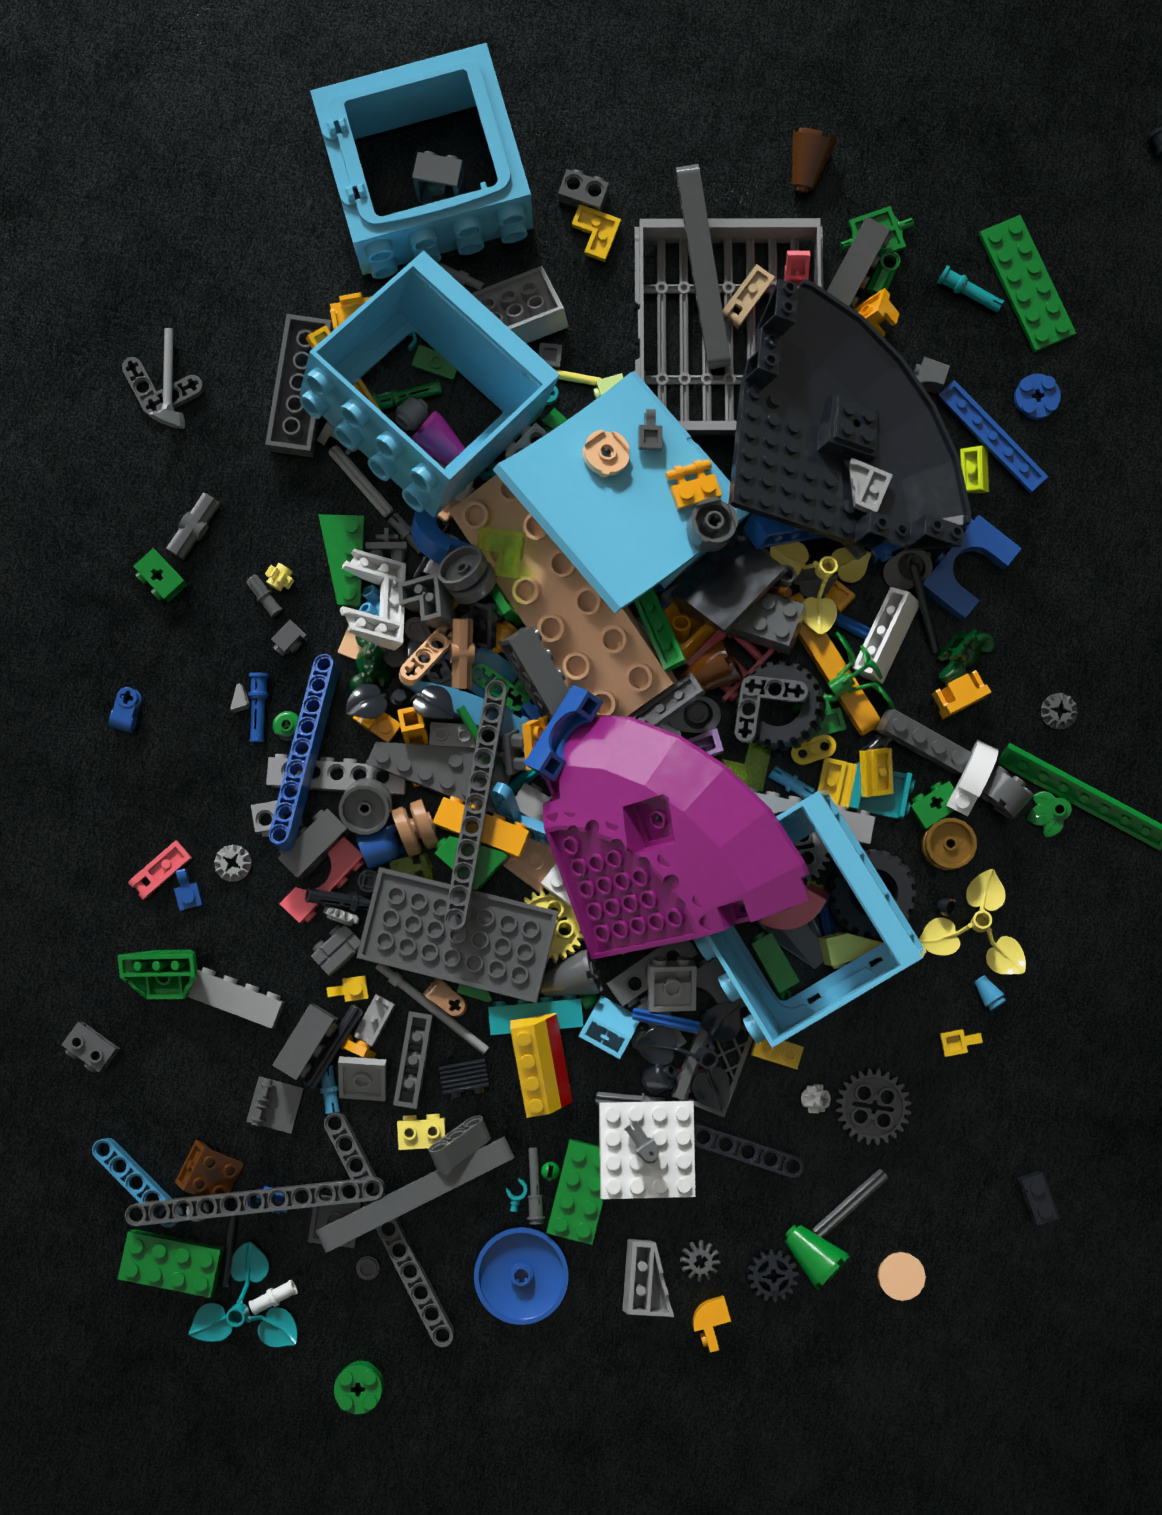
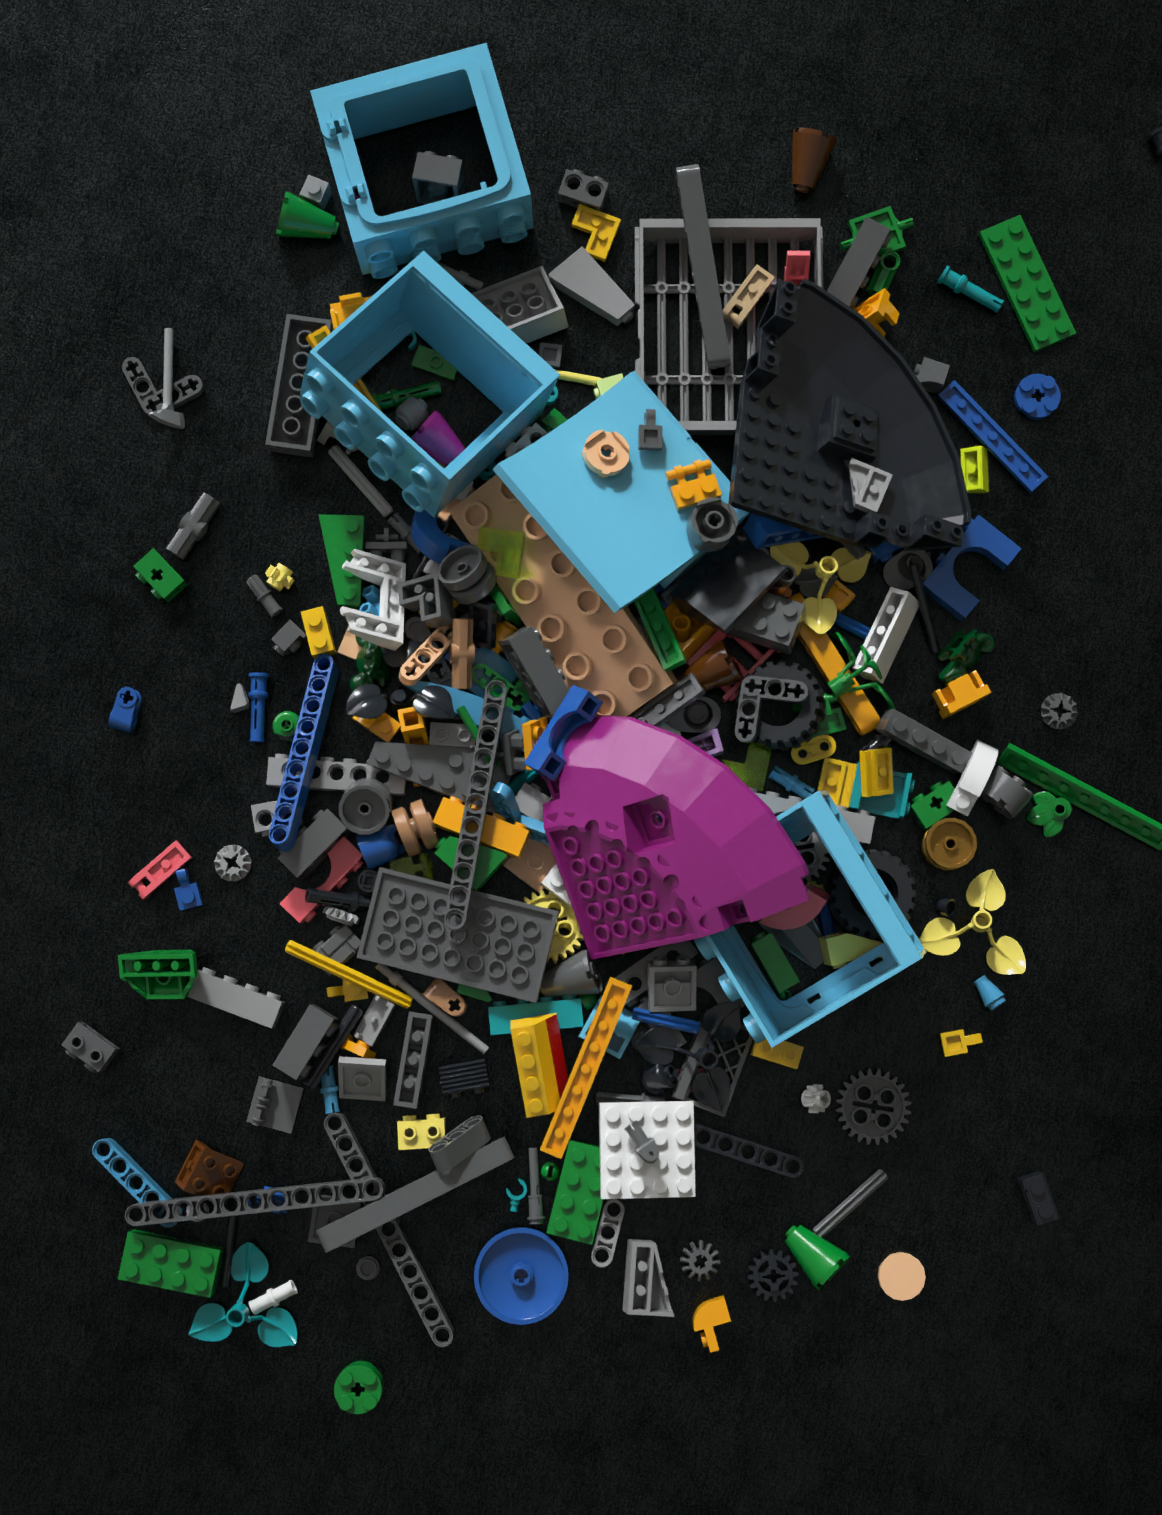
(304, 220): none -> green cone
(316, 192): none -> light grey brick
(318, 632): none -> yellow brick
(348, 974): none -> yellow axle
(585, 1067): none -> light orange plate
(591, 286): none -> light grey slope
(607, 1243): none -> light grey beam

